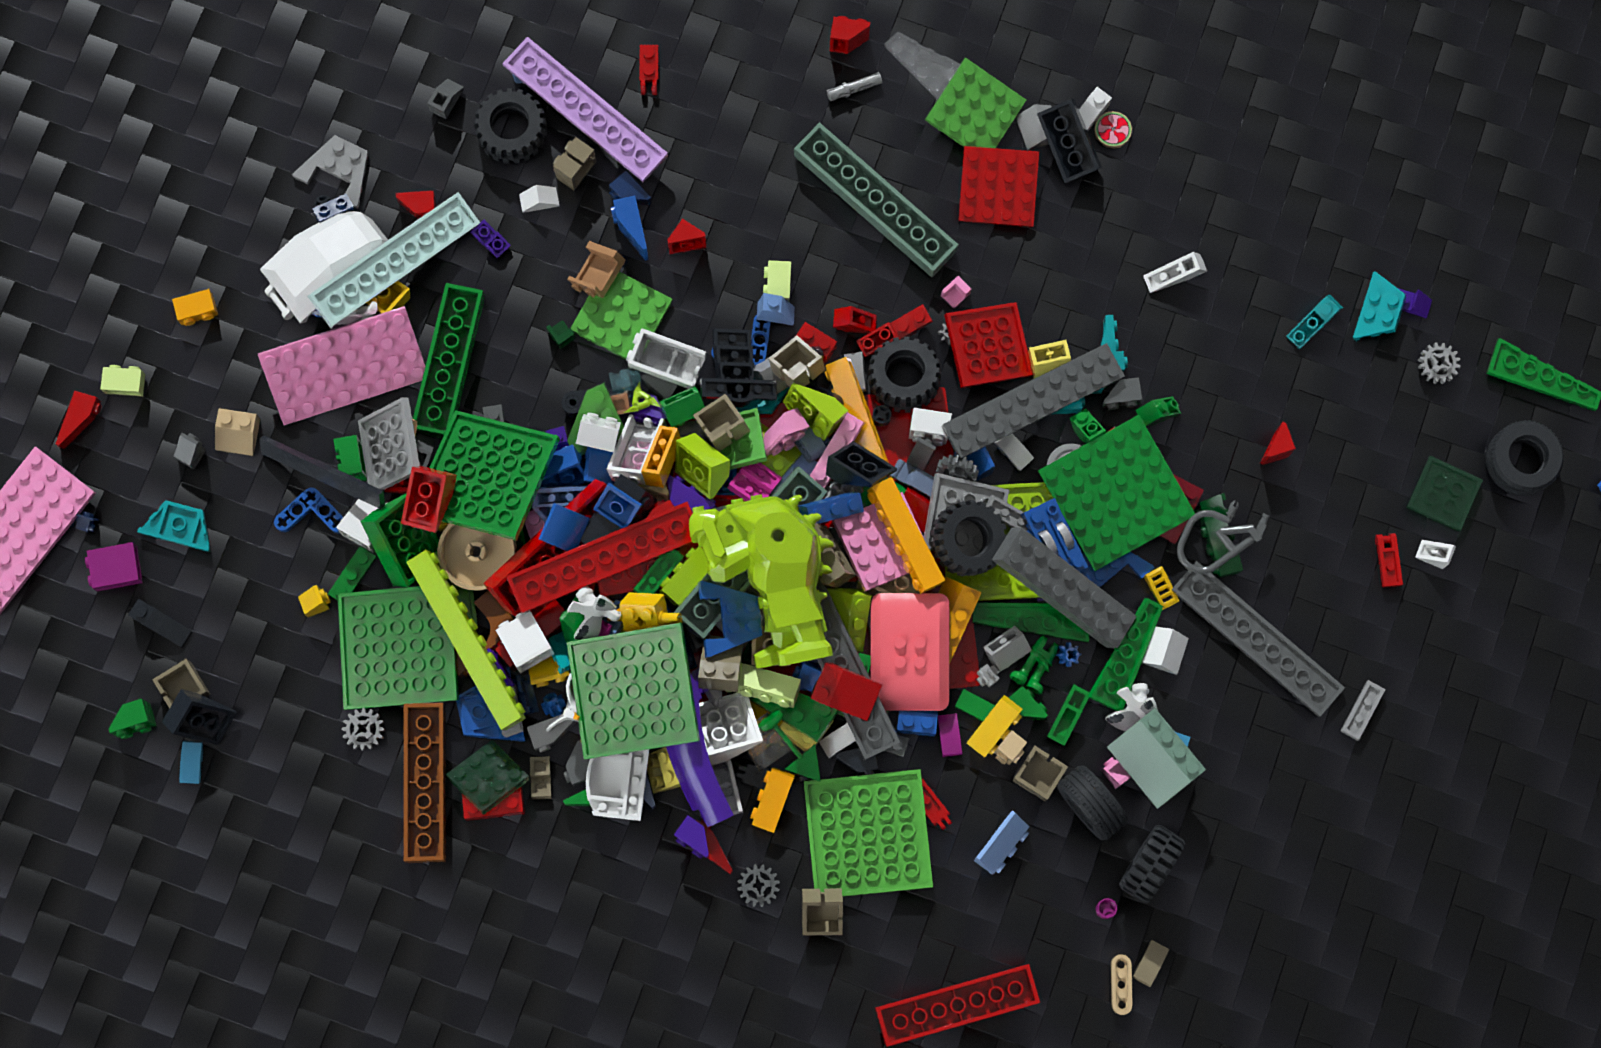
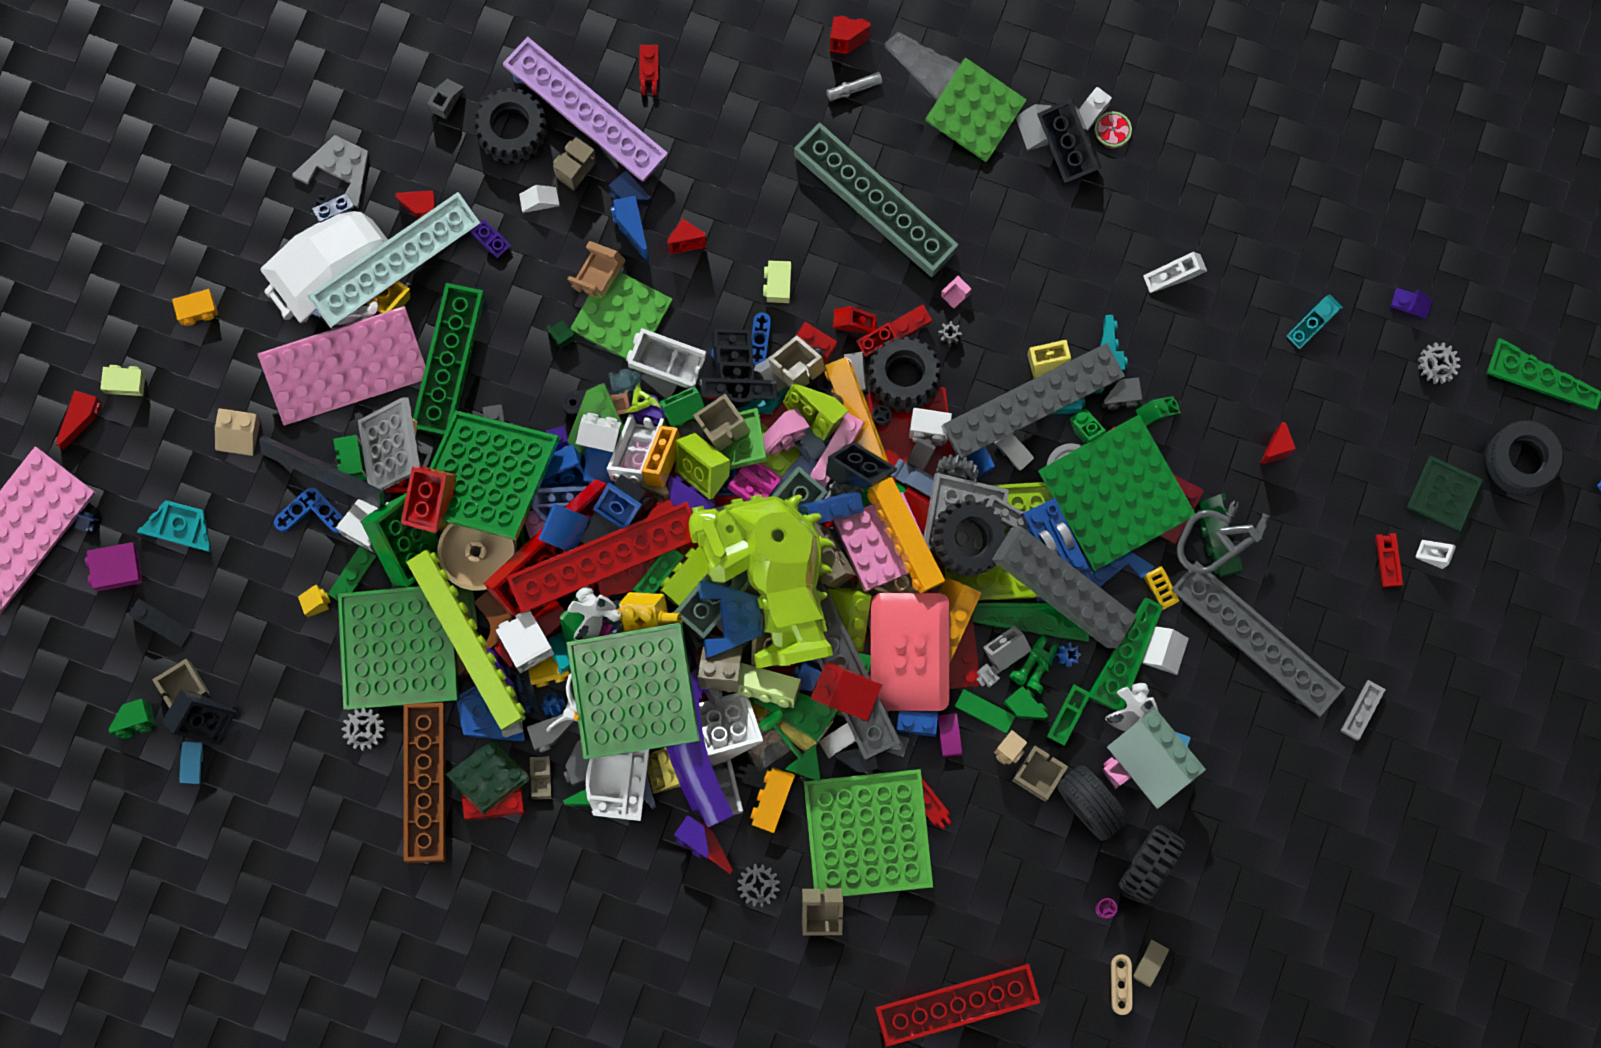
(189, 450): dark grey slope -> none
(775, 309): medium blue slope -> none
(988, 345): red plate -> none
(995, 726): yellow brick -> none
(998, 186): red plate -> none
(1002, 843): light blue slope -> none
(1380, 309): teal wing -> none

